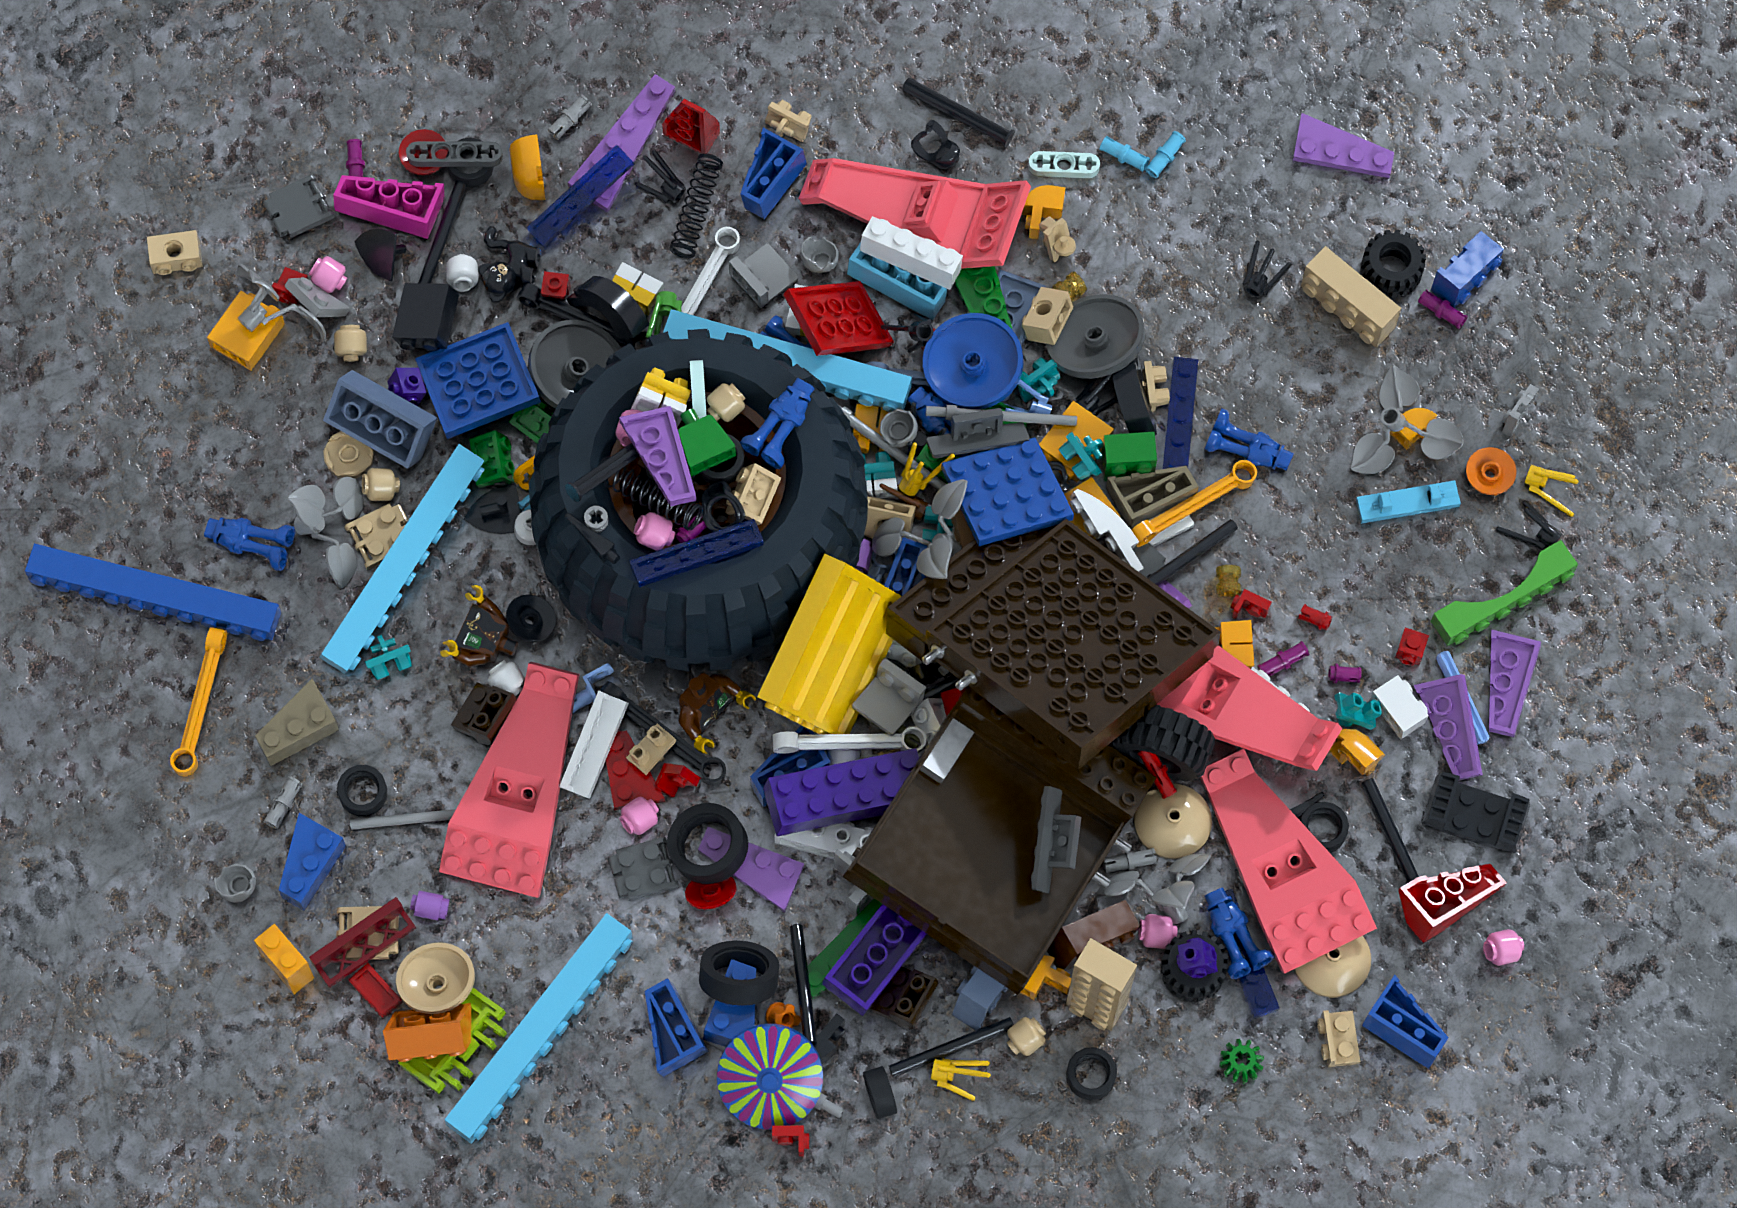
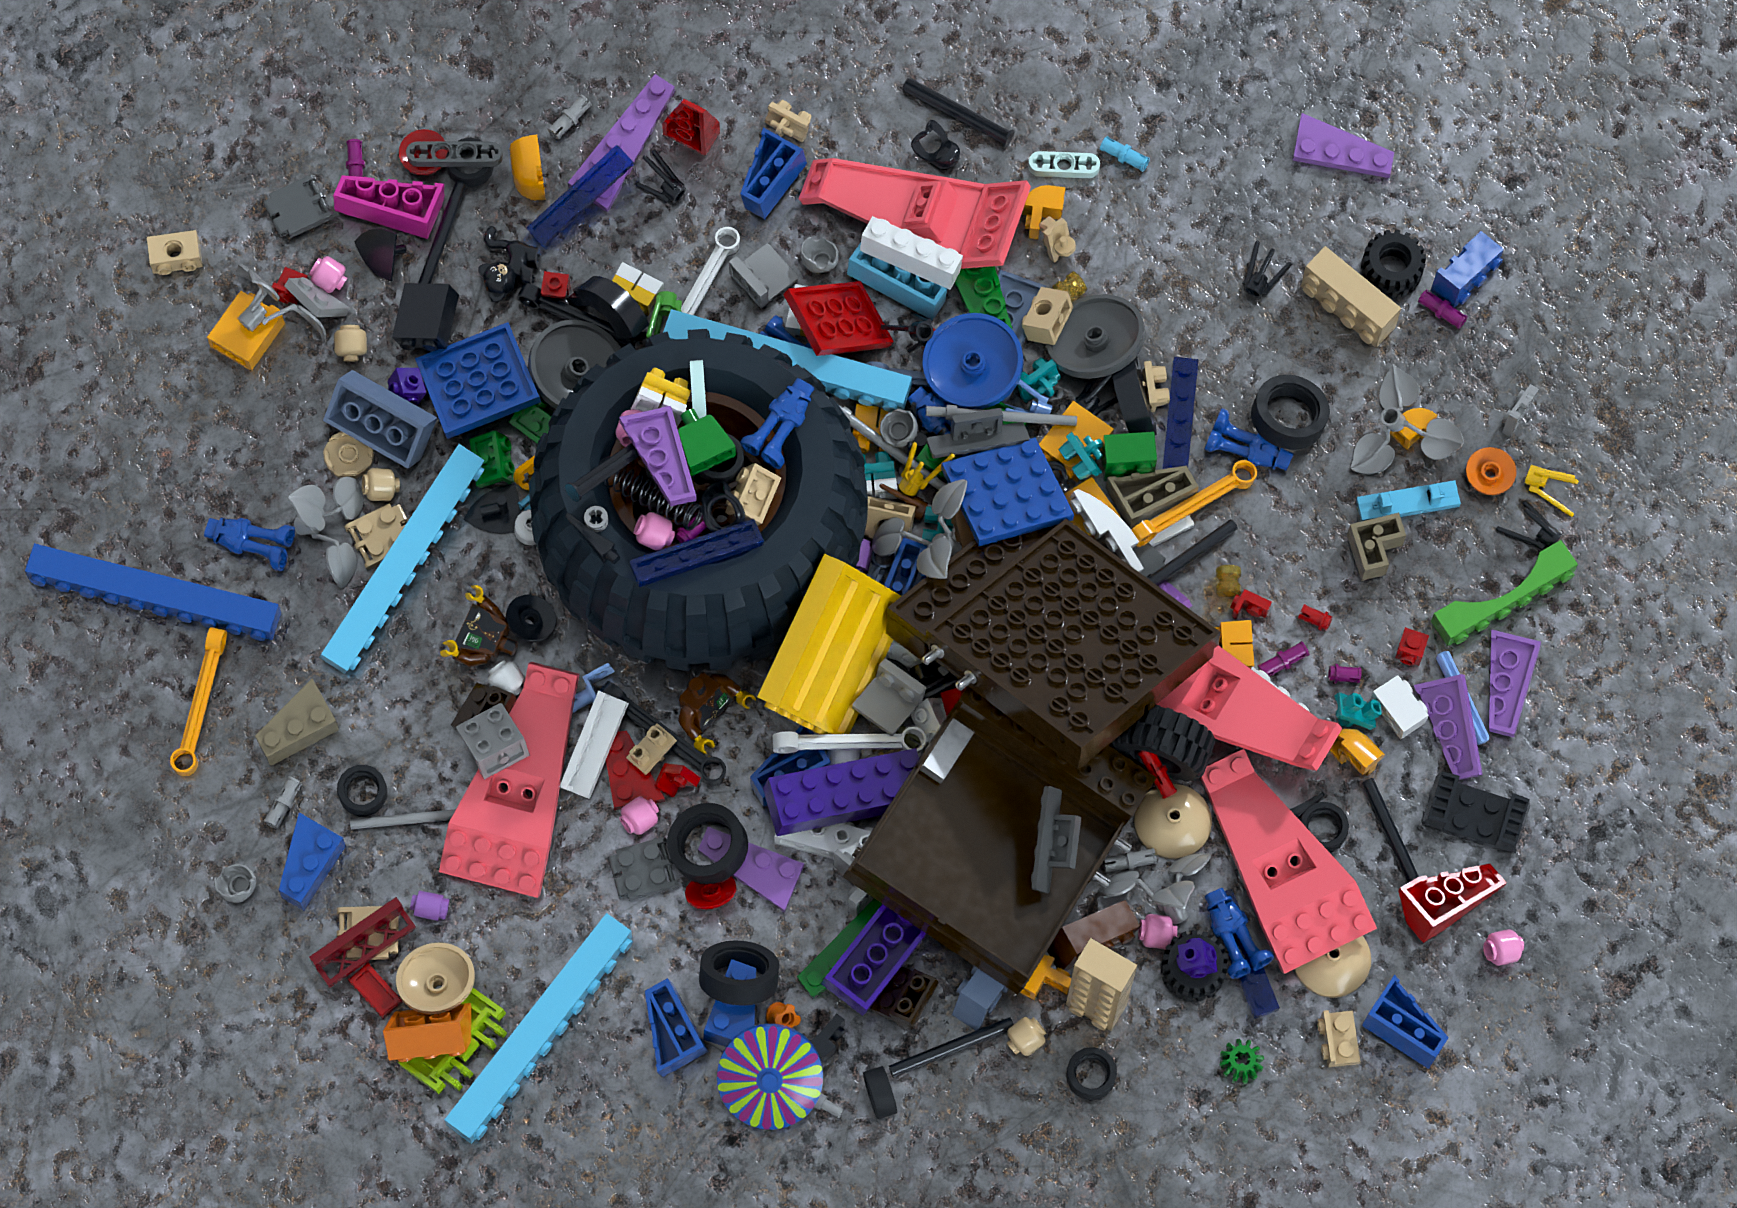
(284, 959): light orange brick -> none
(377, 664): teal hips -> none
(462, 272): white head -> none
(493, 740): none -> light grey bracket
(718, 166): black piece -> none
(725, 402): tan head -> none
(787, 1134): red bracket -> none
(803, 983): black piece -> none
(945, 1069): yellow plant -> none
(1165, 154): medium azure pin -> none
(1281, 435): none -> black tyre
(1371, 539): none -> dark tan brick

